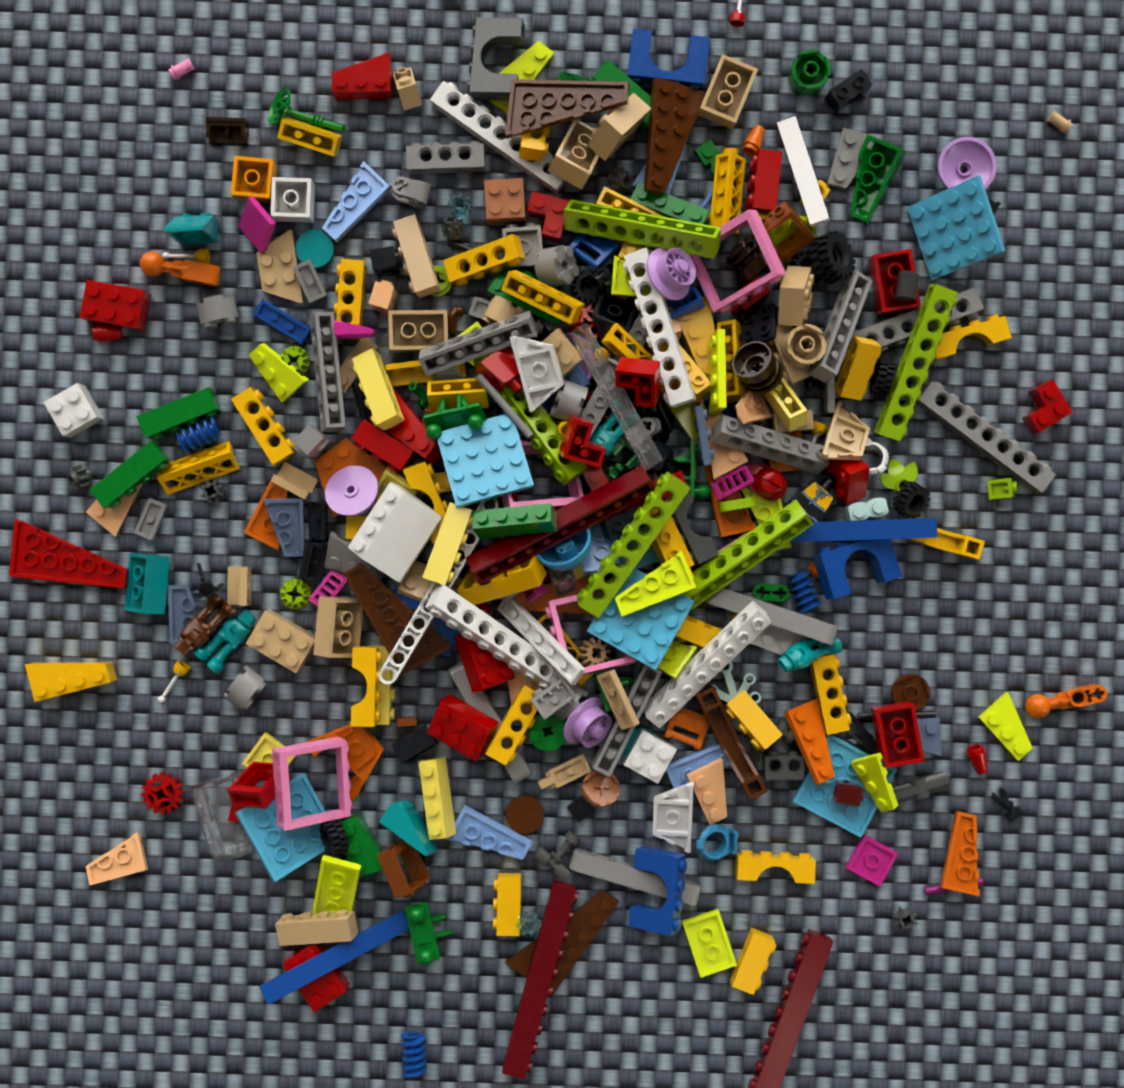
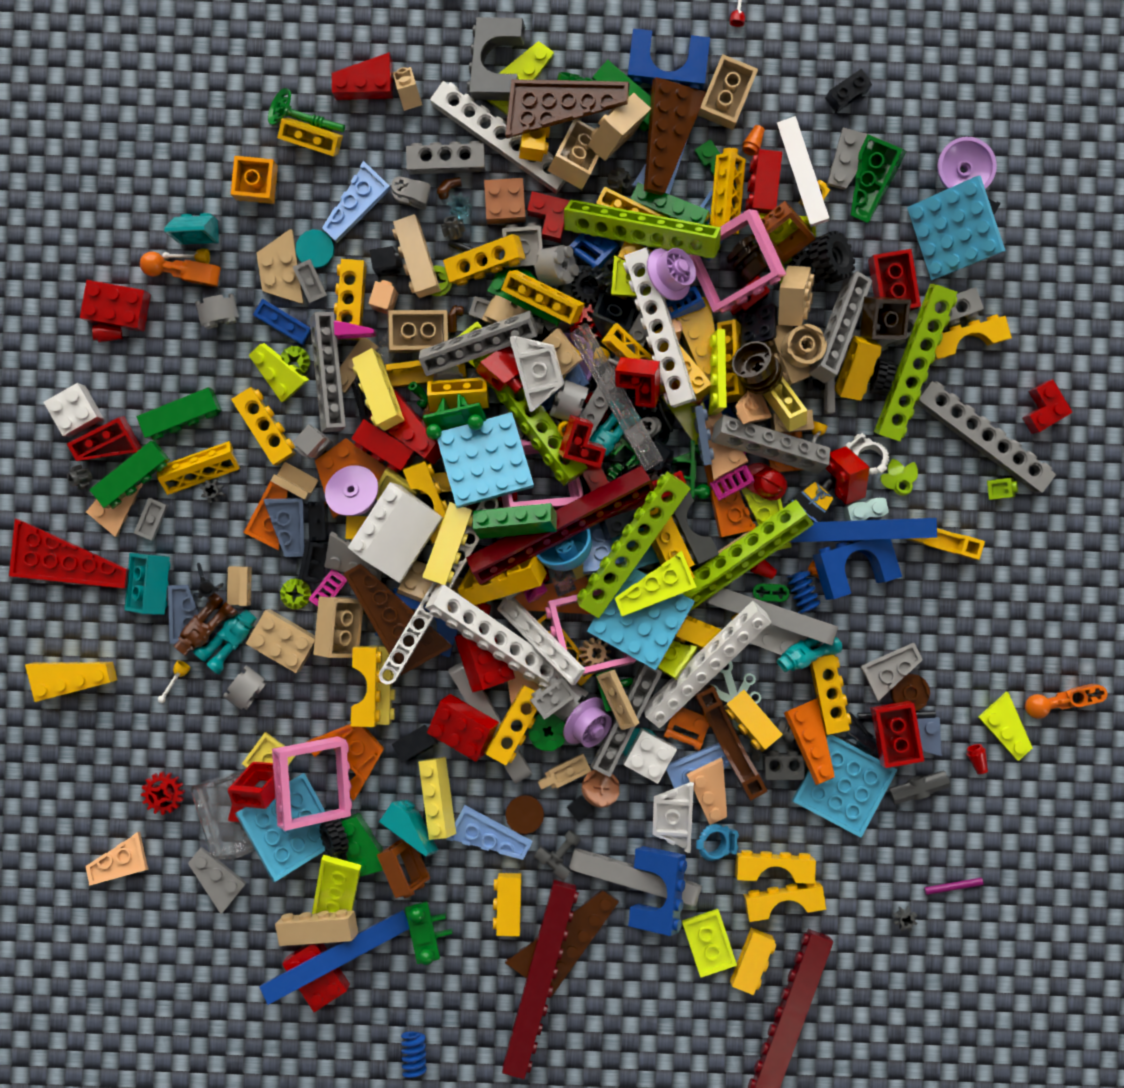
(107, 440): none -> red wedge
(181, 69): bright pink pin -> none
(199, 435): blue piece -> none
(216, 878): none -> light grey wing
(227, 130): dark brown hinge -> none
(257, 224): dark pink tile -> none
(292, 199): white brick -> none
(407, 721): dark orange tile -> none
(446, 185): none -> reddish brown arm
(504, 405): light grey bar -> none
(529, 929): clear light blue gear -> none
(737, 504): lime beam -> none
(761, 903): none -> yellow arch
(764, 569): none -> red cone
(815, 64): green brick -> none
(845, 436): tan wing -> none
(848, 793): clear red brick -> none
(871, 860): dark pink tile -> none
(874, 779): neon yellow wing -> none
(885, 318): none -> dark brown slope
(890, 669): none -> light grey wing
(904, 496): black tyre -> none
(907, 286): dark grey piece -> none
(961, 858): orange wing -> none
(1013, 812): black piece -> none
(1059, 122): tan pin -> none

